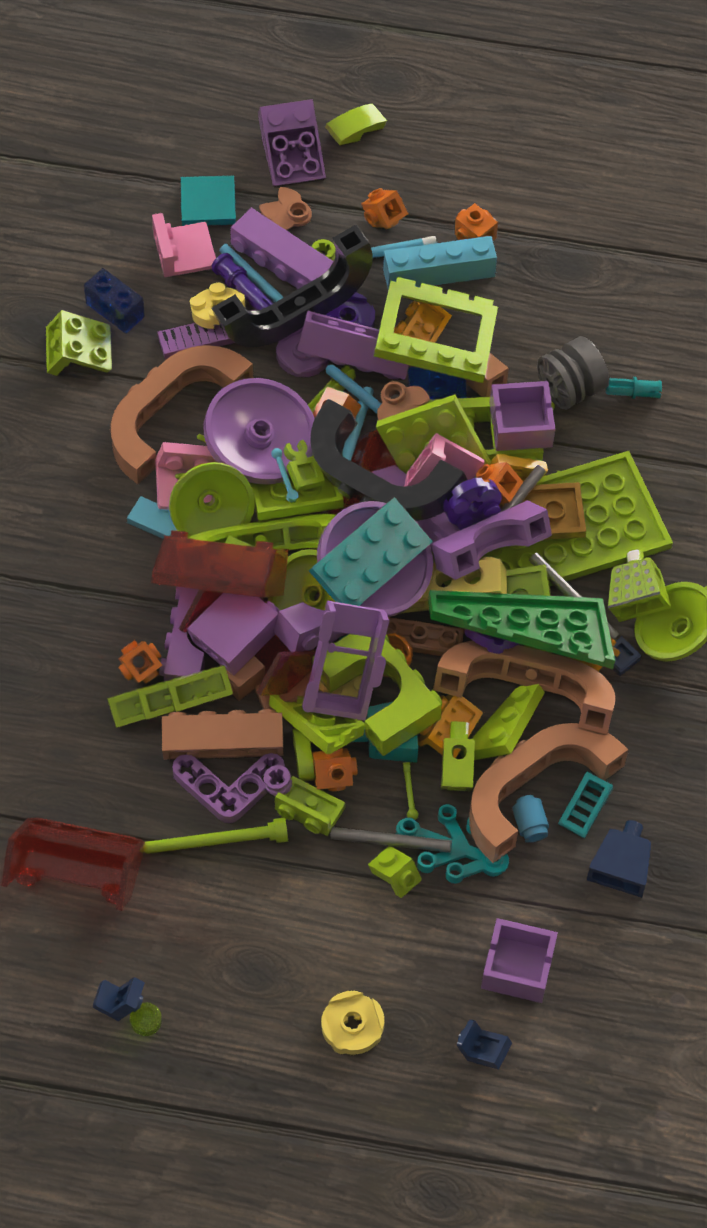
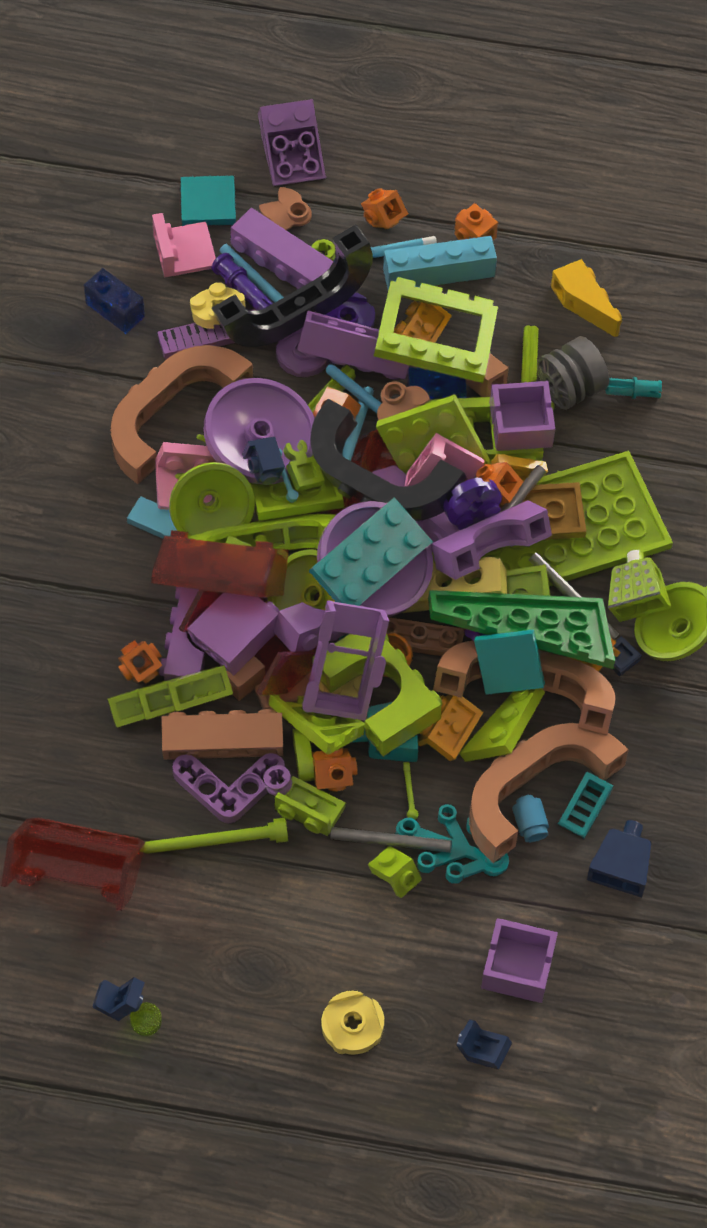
(77, 341): lime bracket -> none
(264, 460): none -> dark blue brick
(352, 124): lime slope -> none
(458, 773): lime torso -> none
(509, 662): none -> teal tile
(529, 354): none -> lime axle
(581, 294): none -> yellow slope

